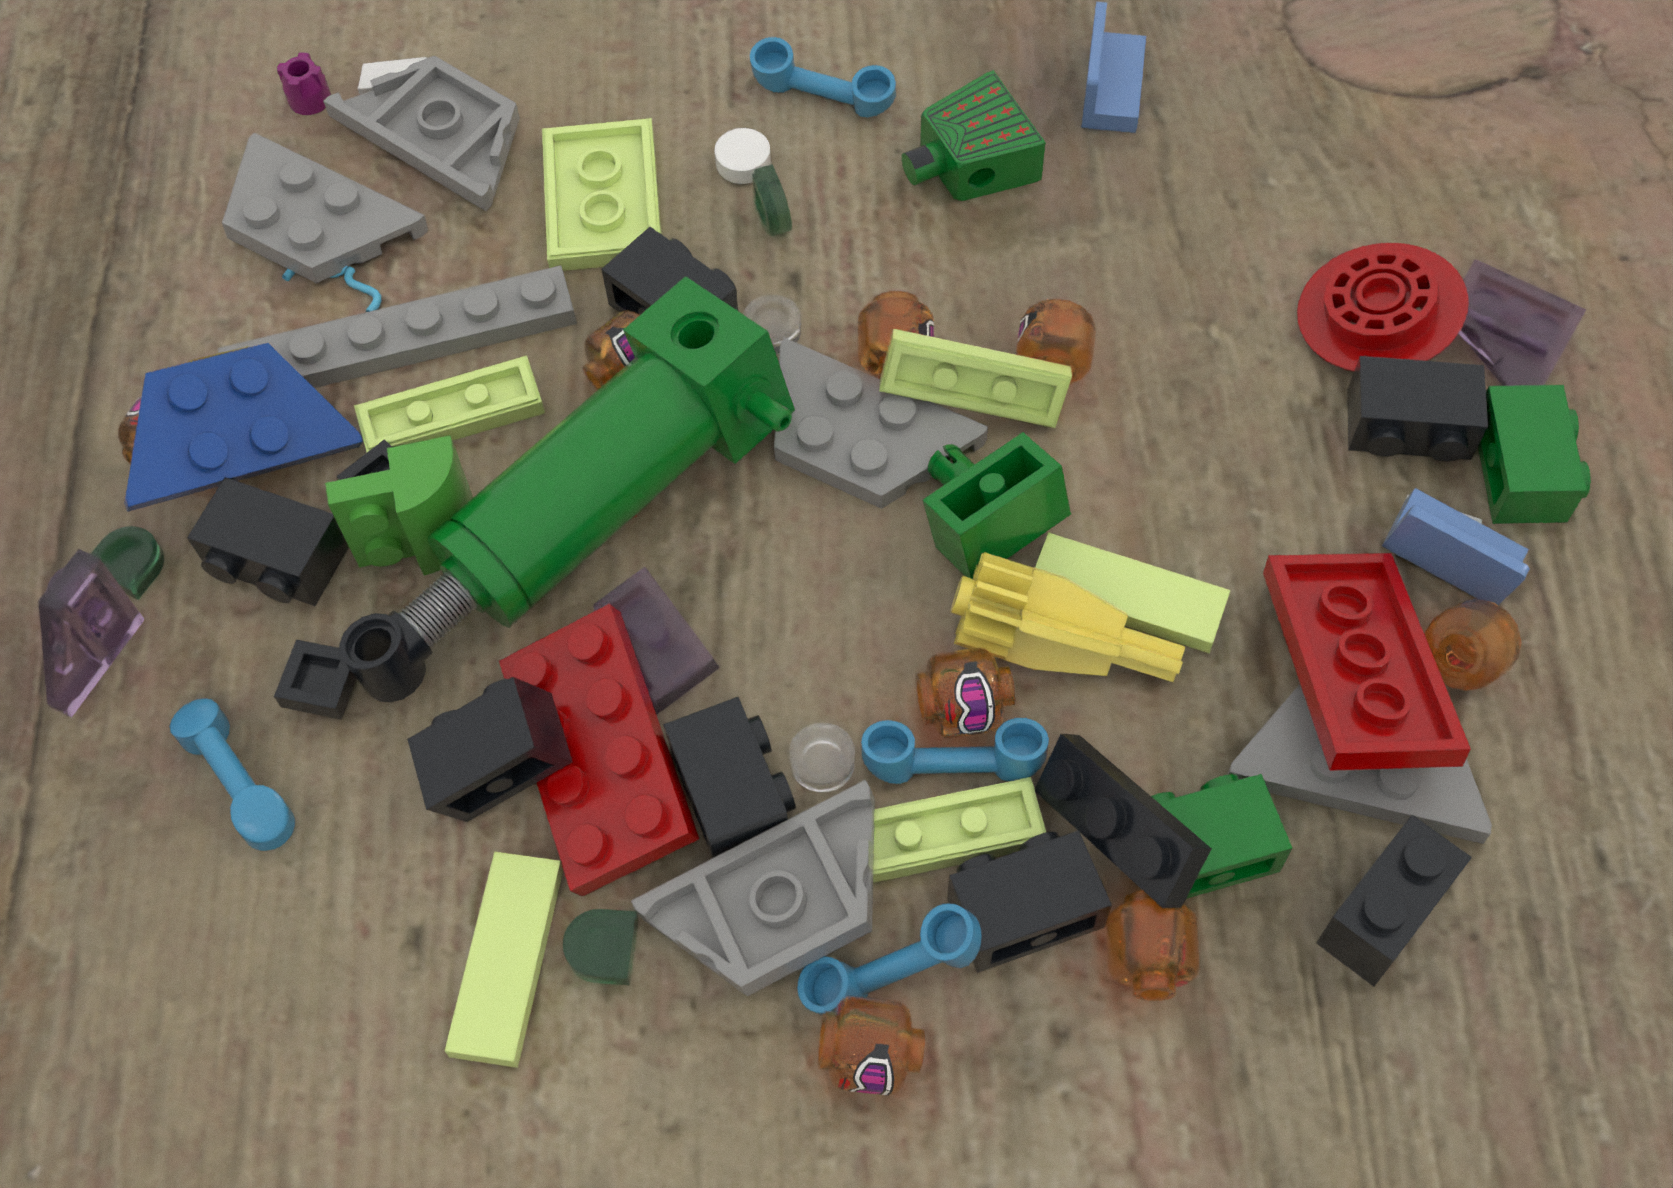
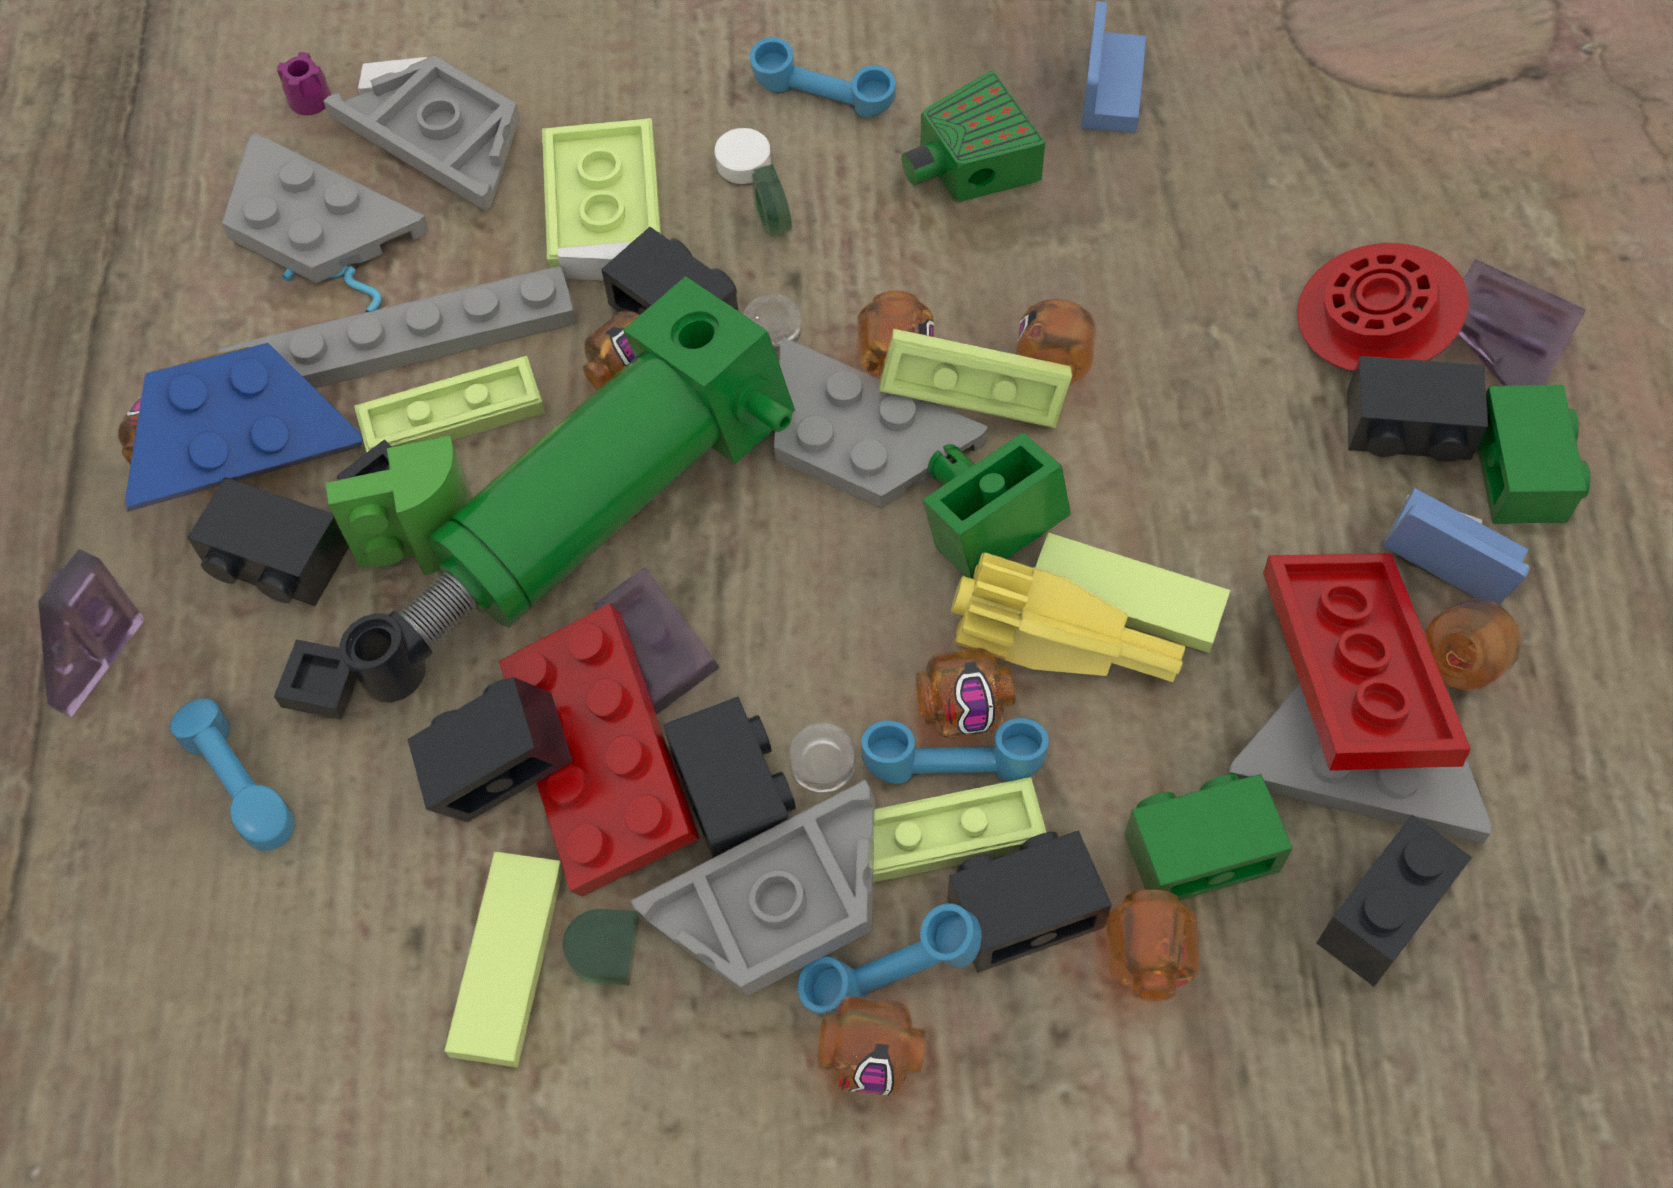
(131, 558): clear green tile -> none
(587, 261): none -> white piece
(1122, 821): black plate -> none

